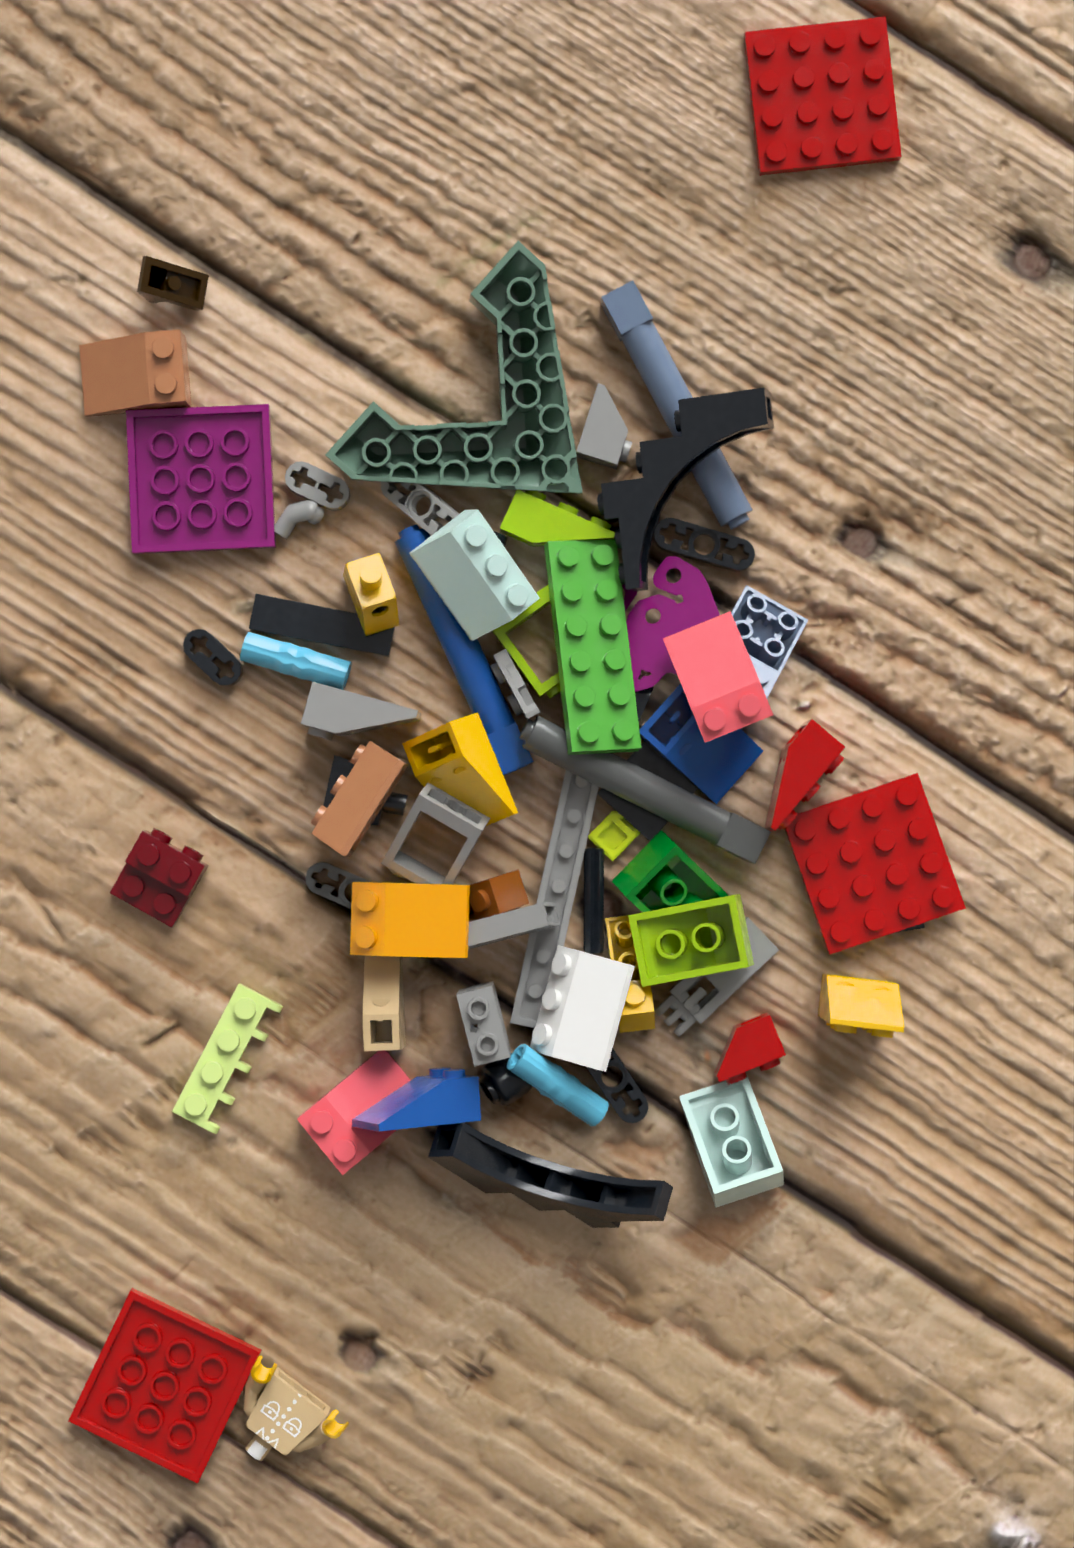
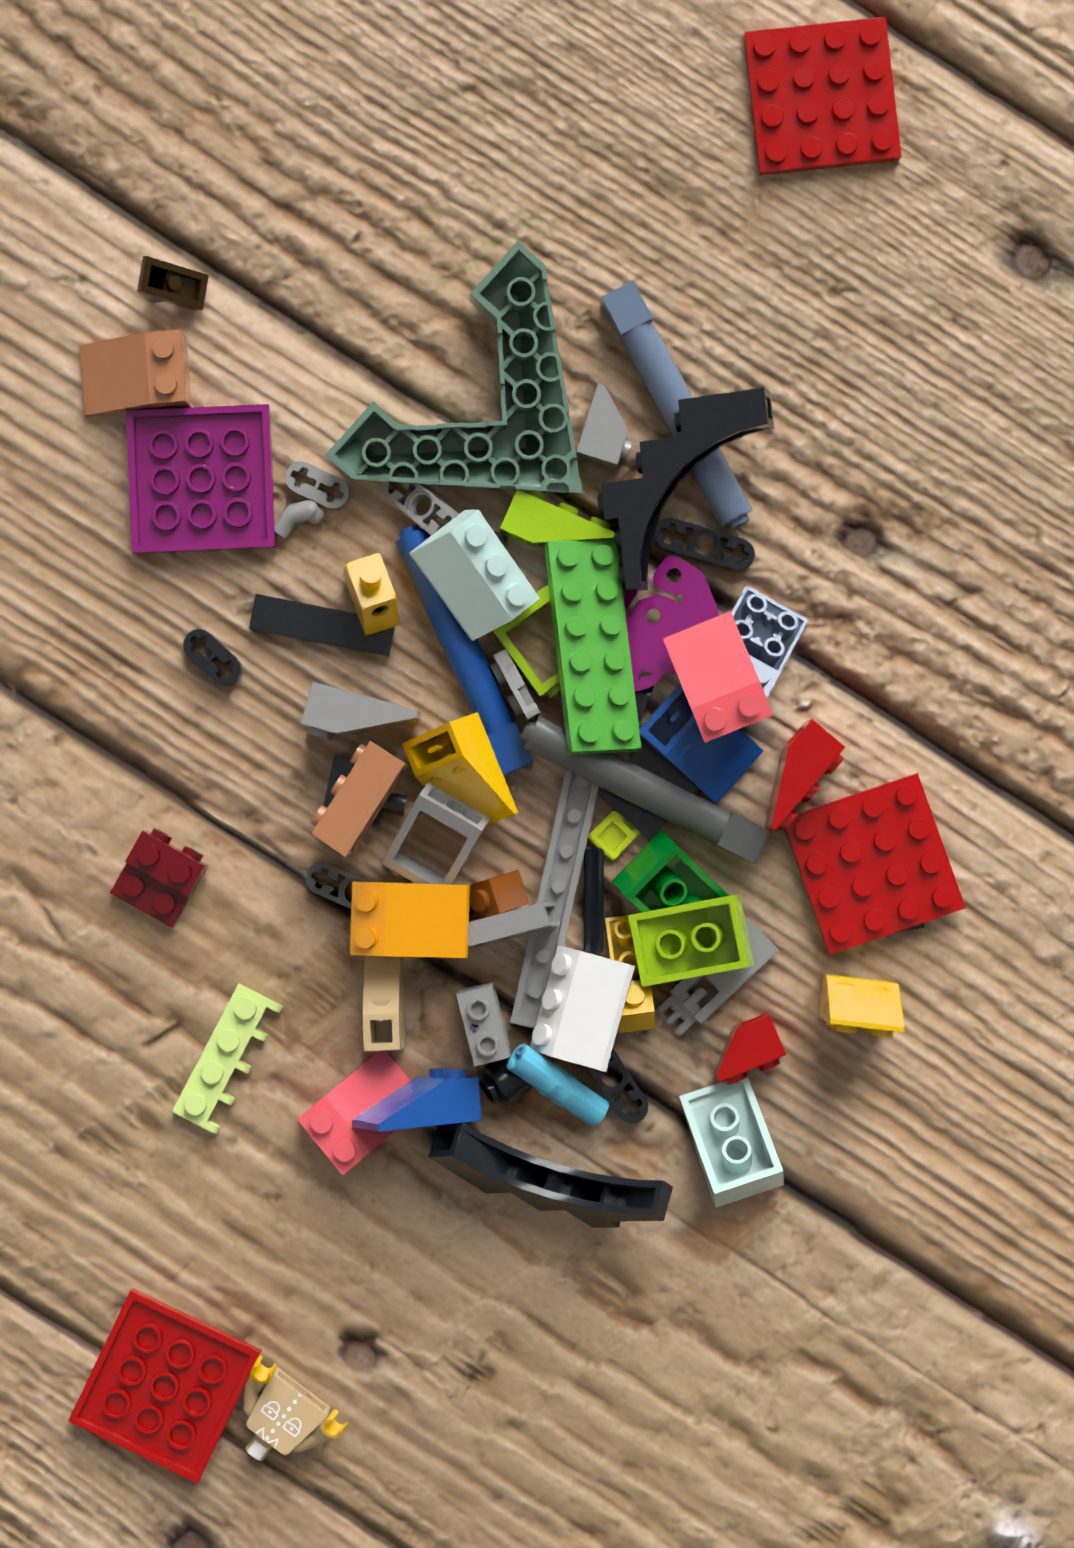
(295, 660): medium azure axle -> none

